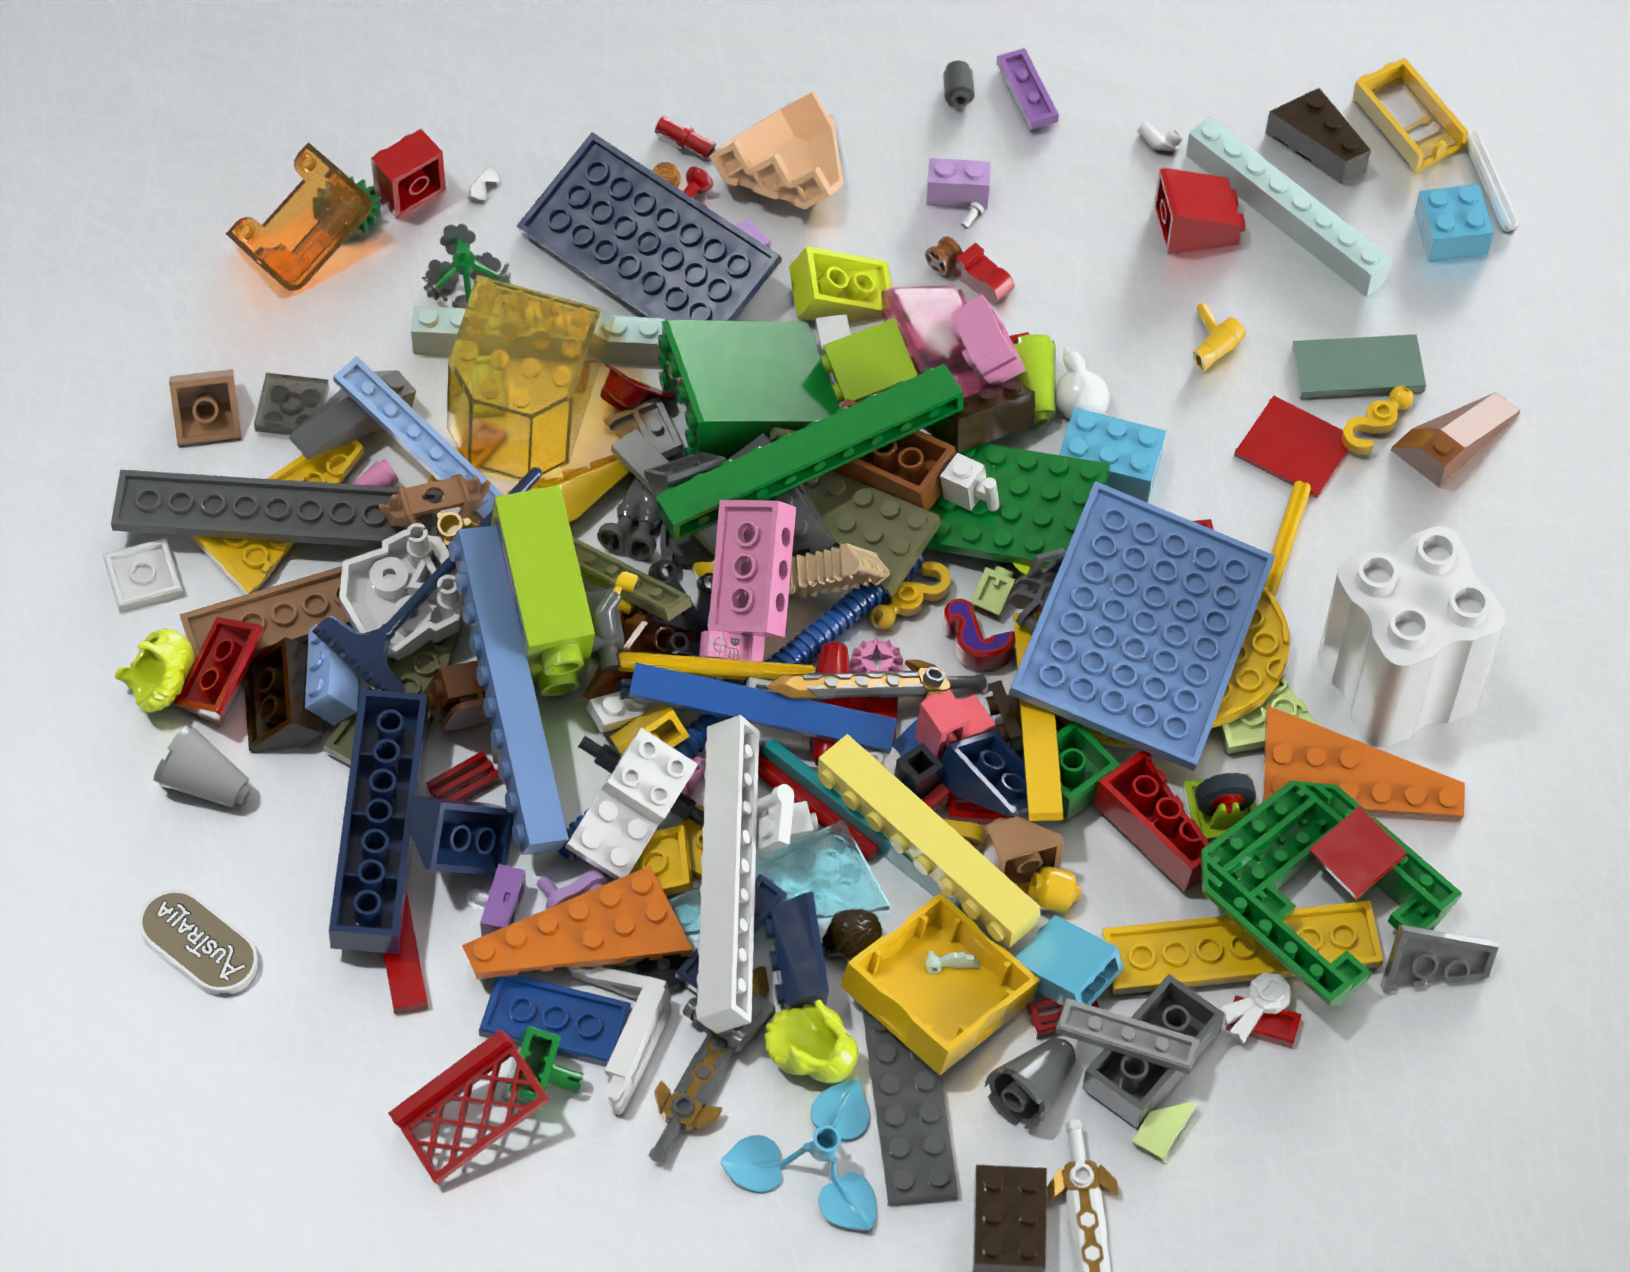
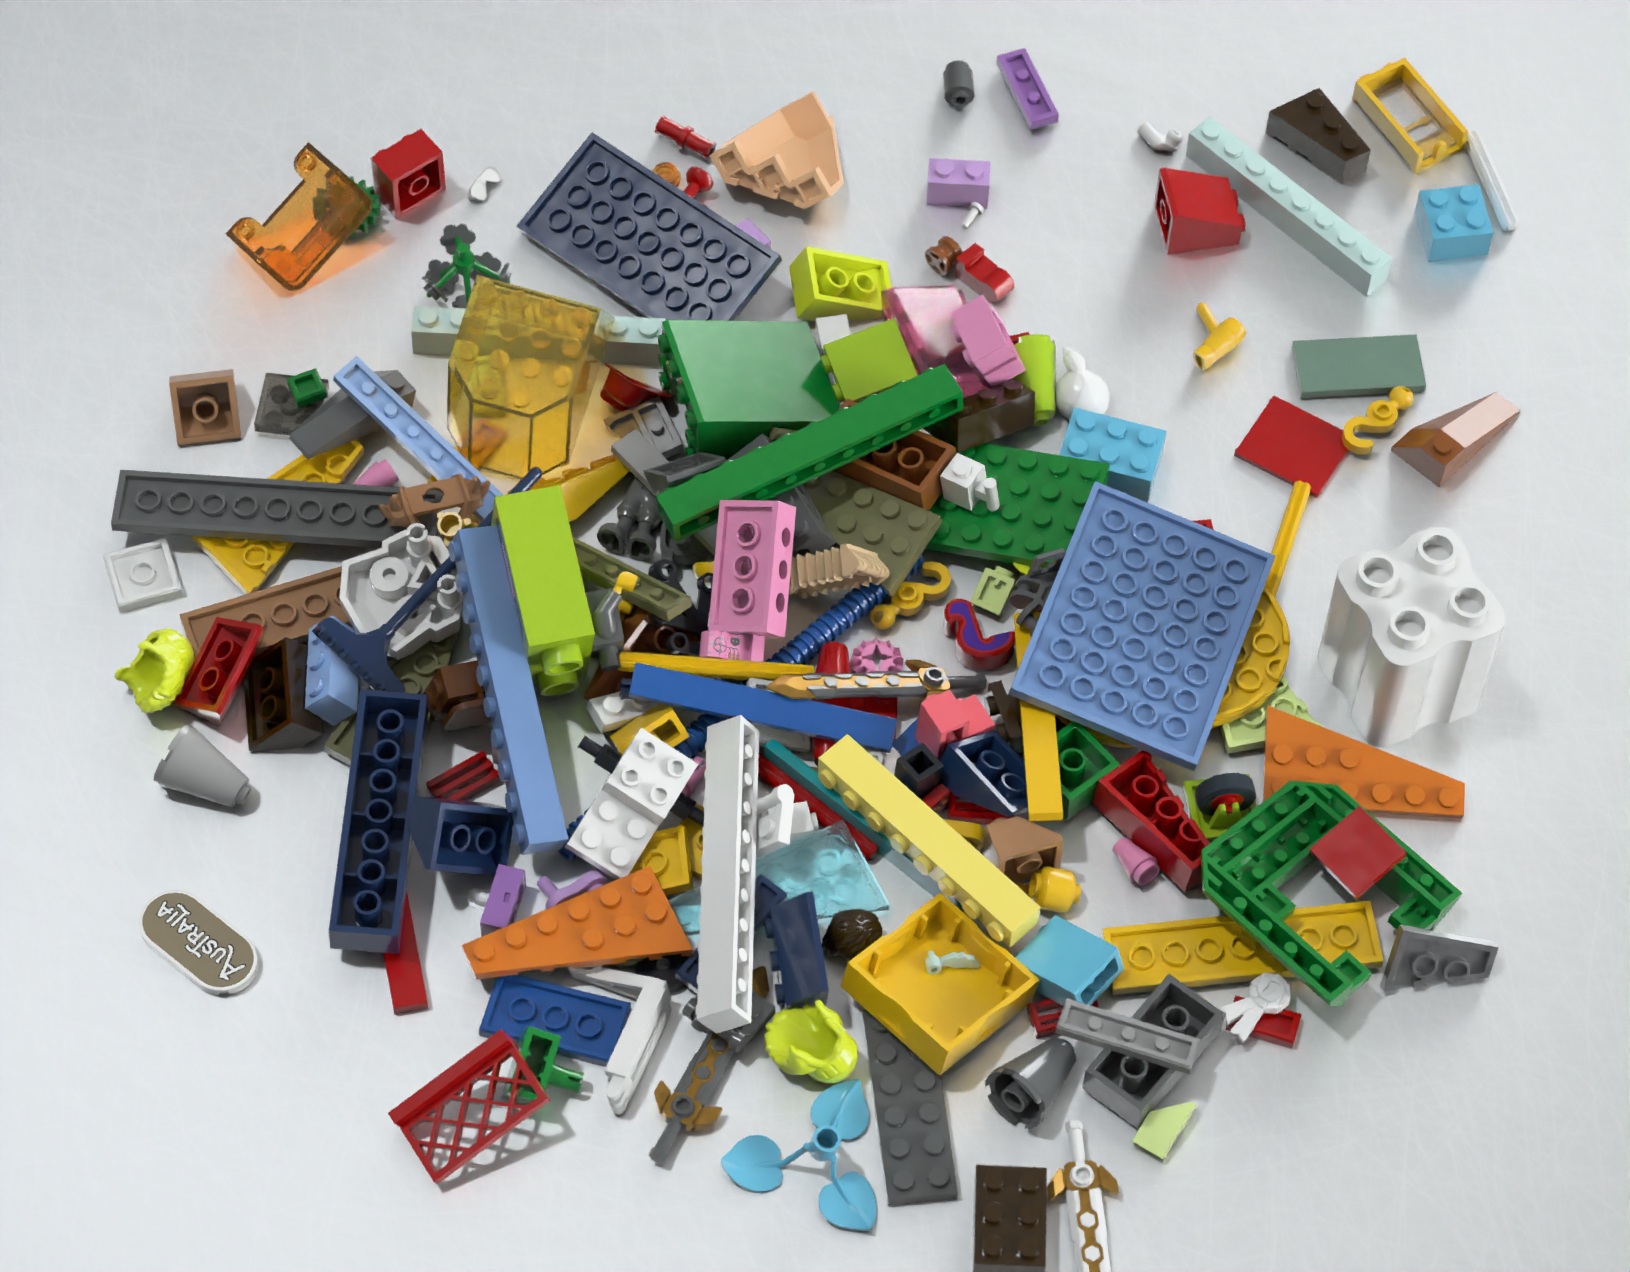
(307, 388): none -> green tile
(1138, 864): none -> bright pink cone

